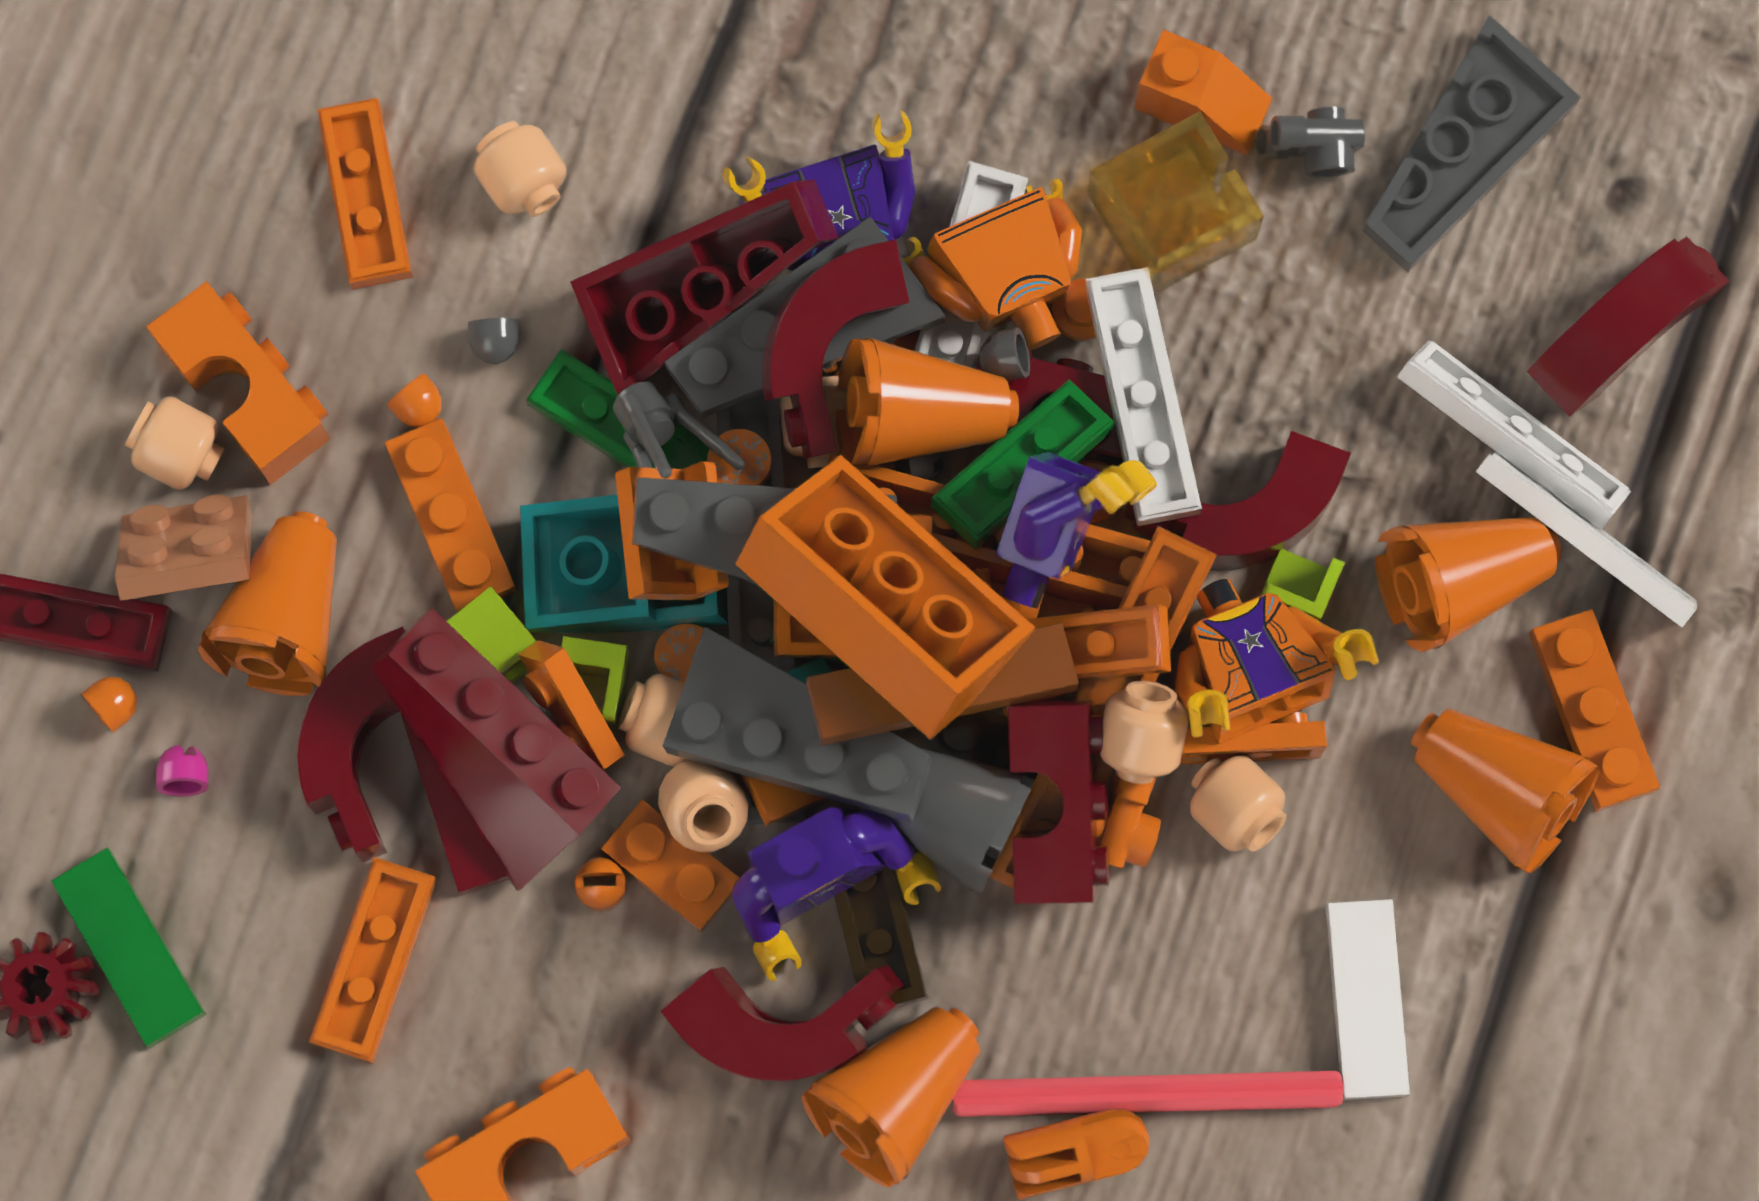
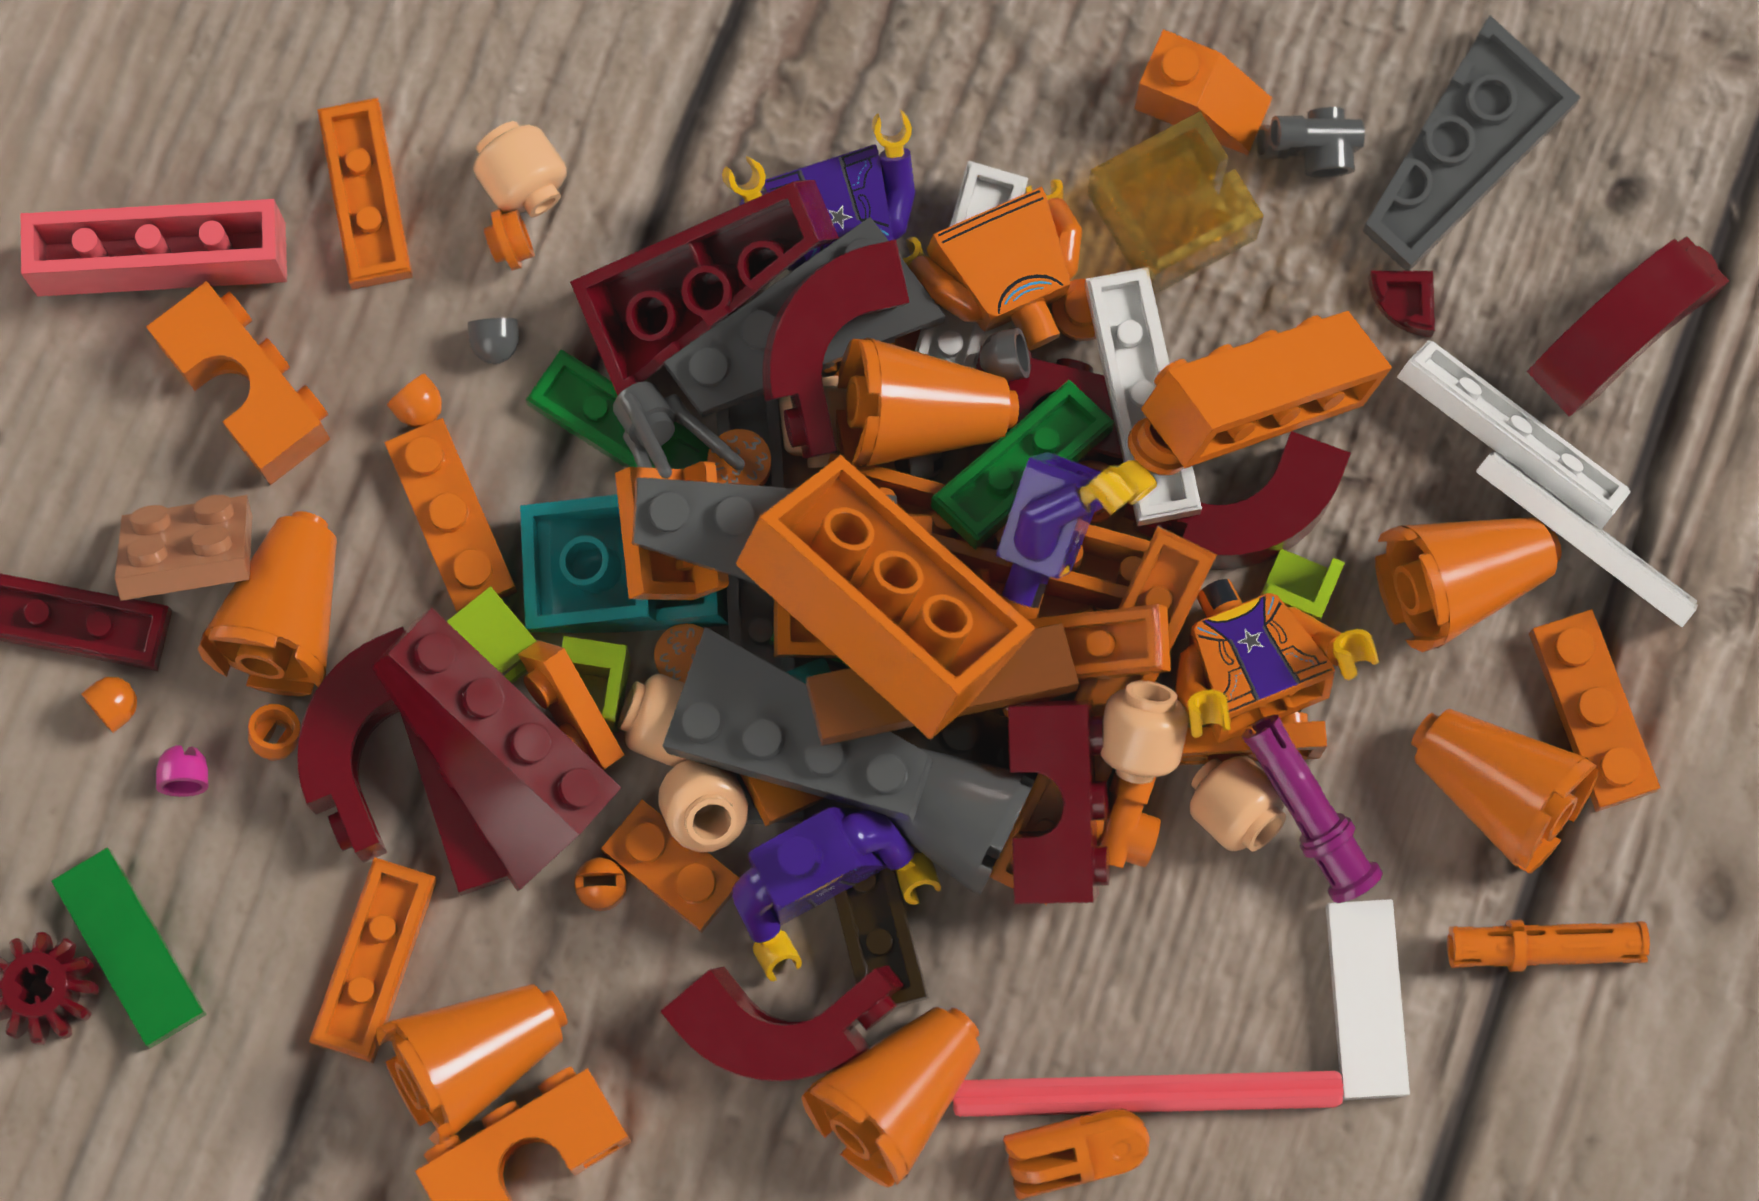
(153, 247): none -> coral brick
(174, 443): light nougat head -> none
(262, 726): none -> orange hinge
(469, 1053): none -> orange cone
(509, 238): none -> orange plate
(1151, 450): none -> orange plate
(1264, 387): none -> orange brick
(1325, 833): none -> magenta pin
(1405, 299): none -> dark red tile
(1560, 944): none -> orange pin

